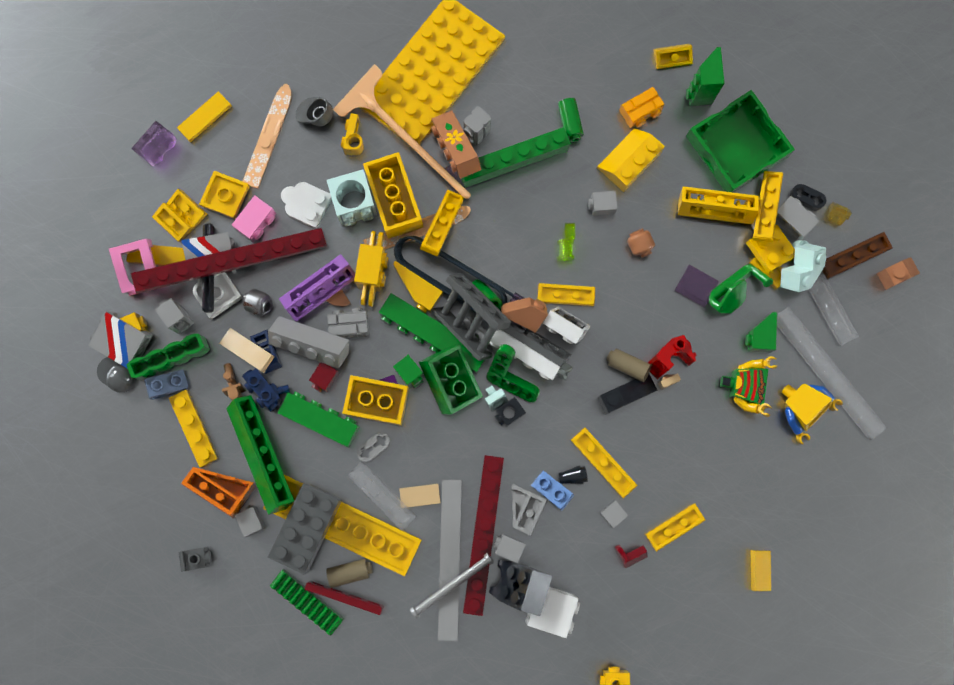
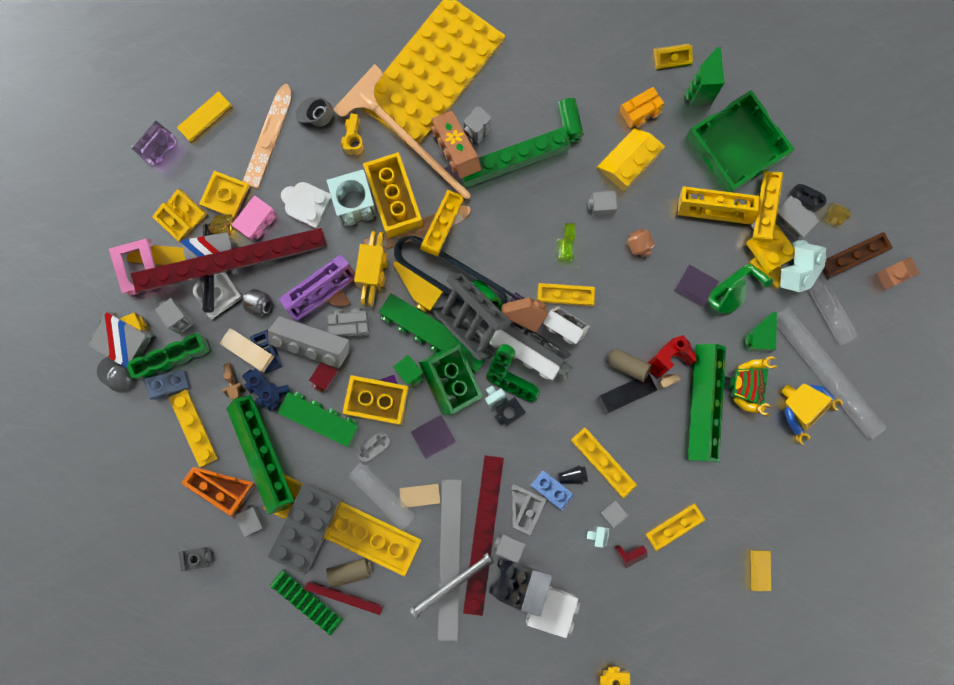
(222, 224): none -> clear yellow tile
(433, 436): none -> clear purple piece
(600, 536): none -> light aqua tile
(707, 403): none -> green brick

